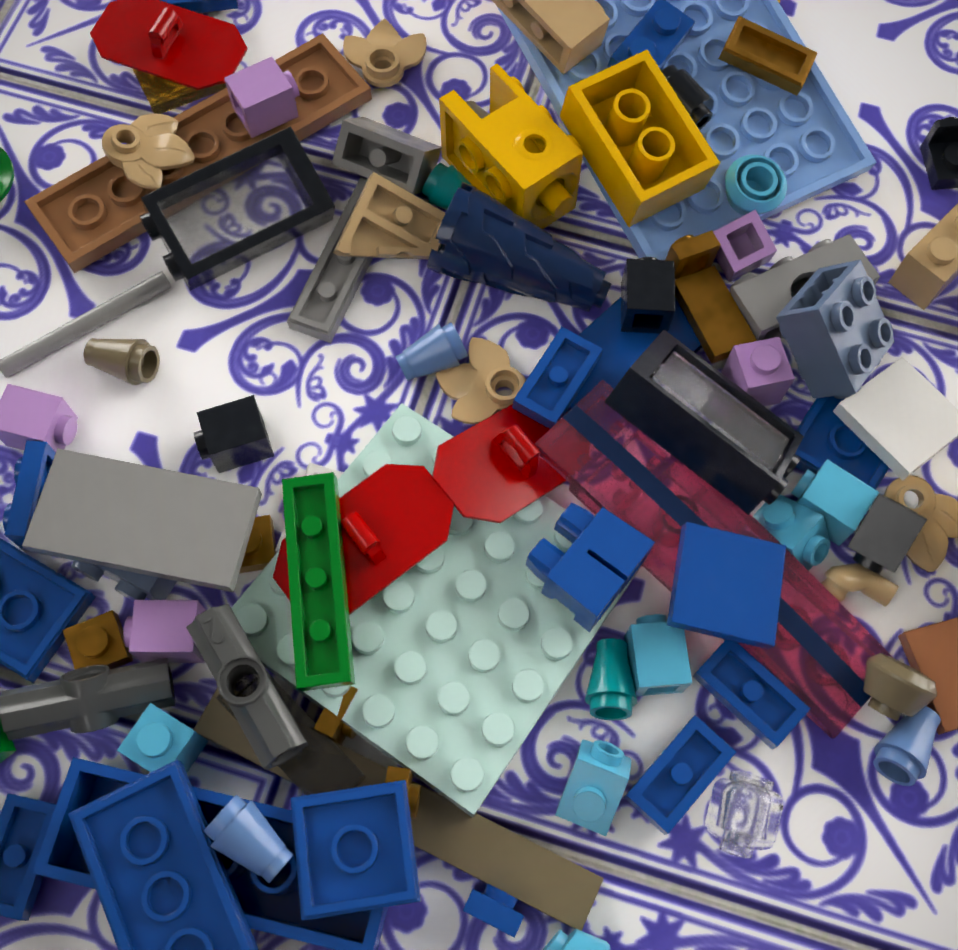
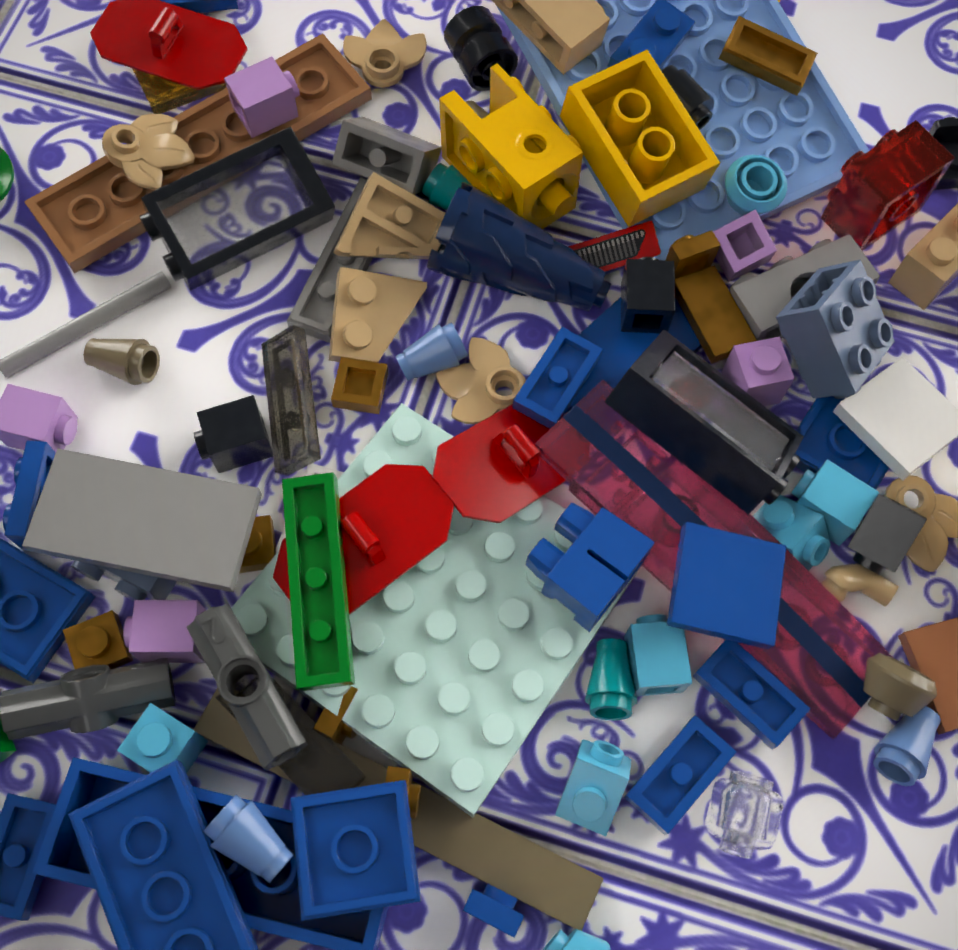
(290, 401): none -> clear smoke tile
(359, 385): none -> pearl gold plate
(369, 312): none -> tan wing
(478, 45): none -> black wheel
(616, 247): none -> sticker
(886, 184): none -> clear red brick

